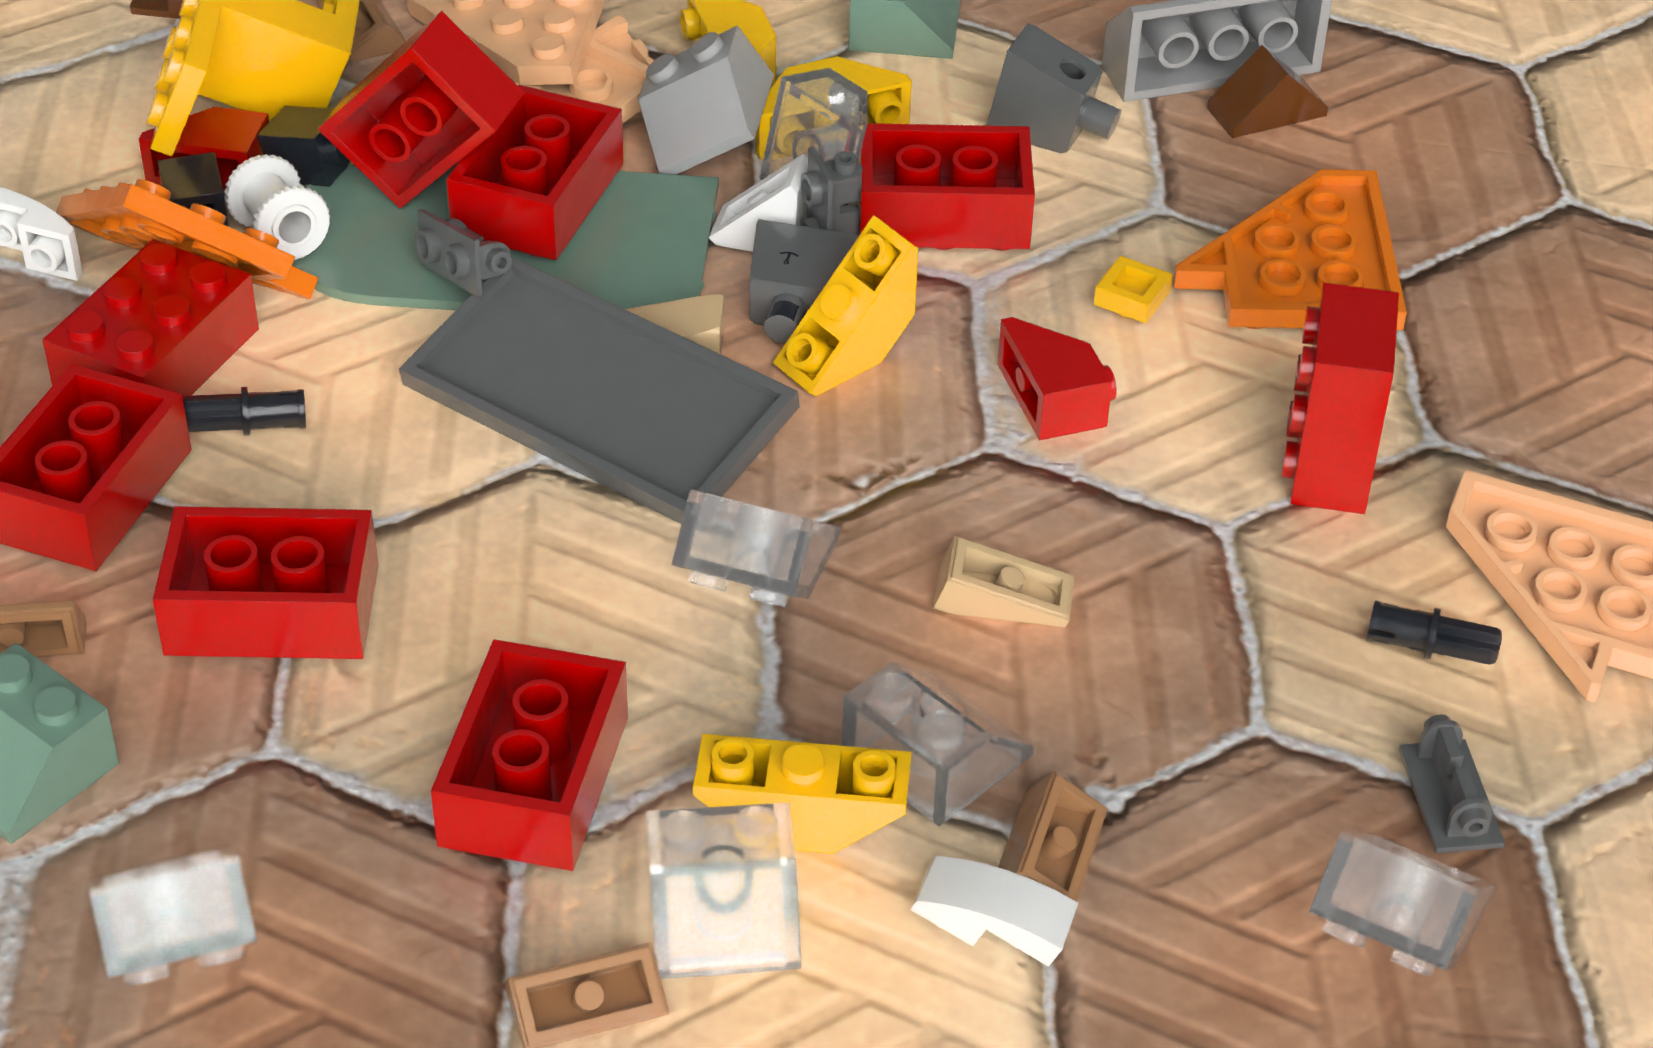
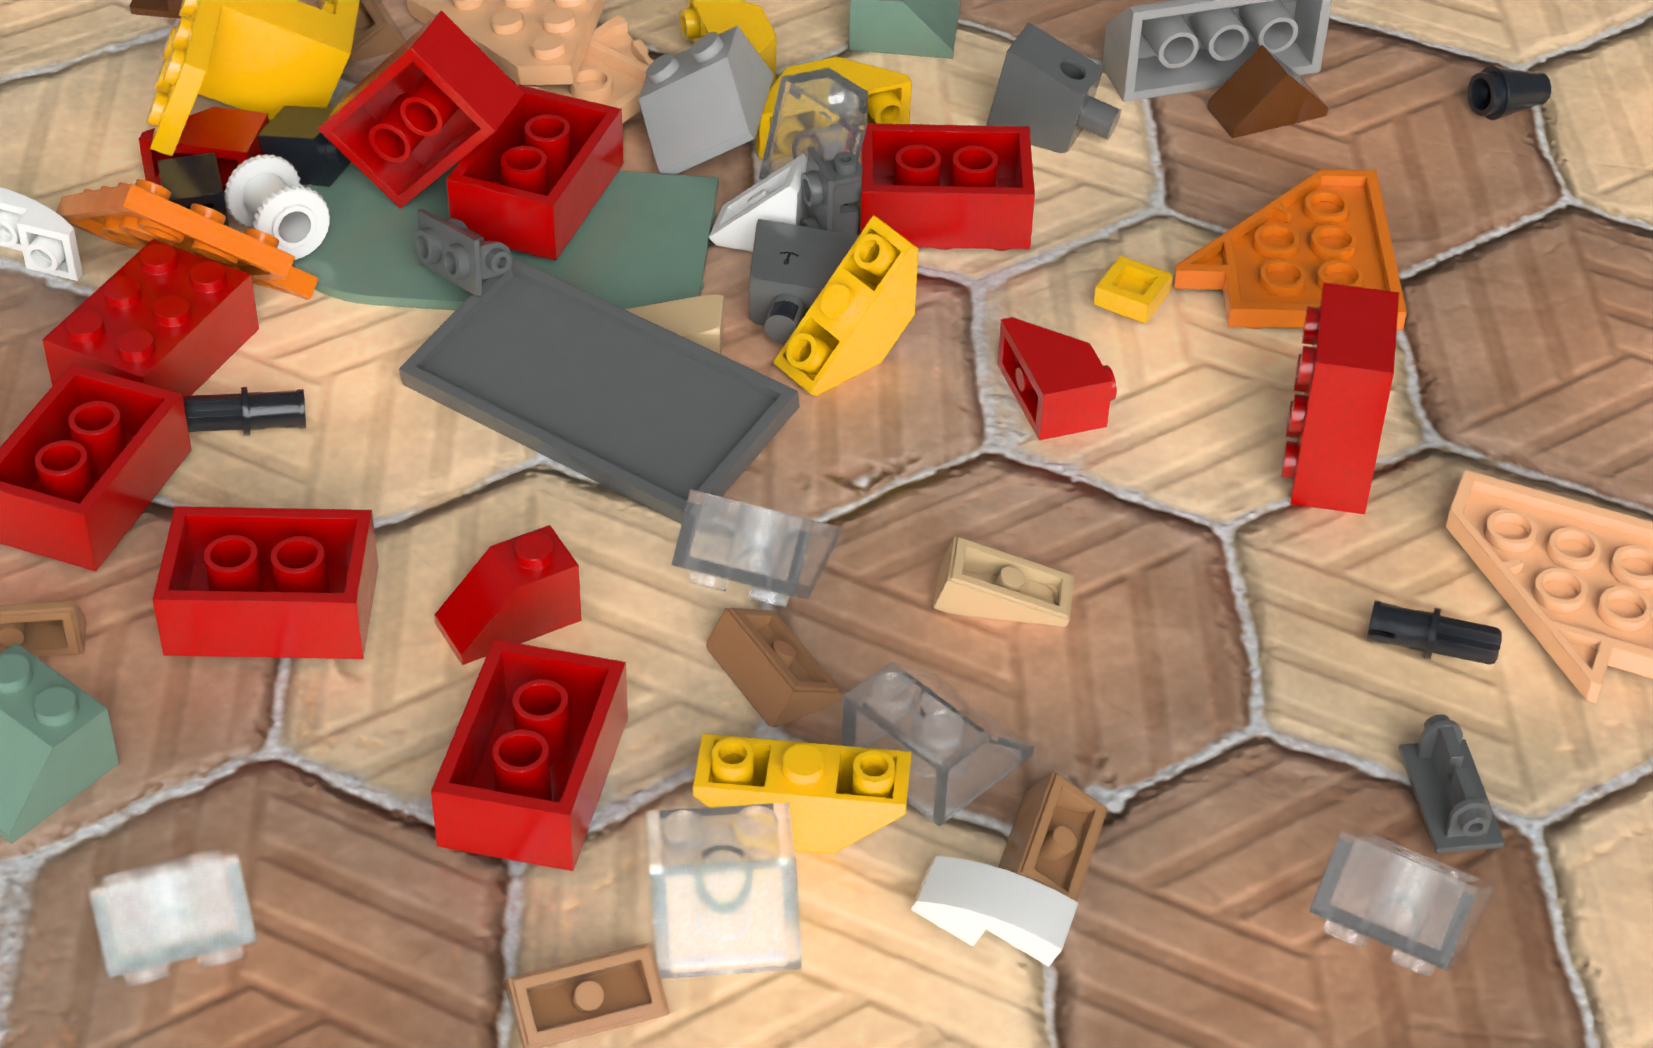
(512, 595): none -> red slope
(770, 665): none -> medium nougat slope
(1505, 91): none -> black cone

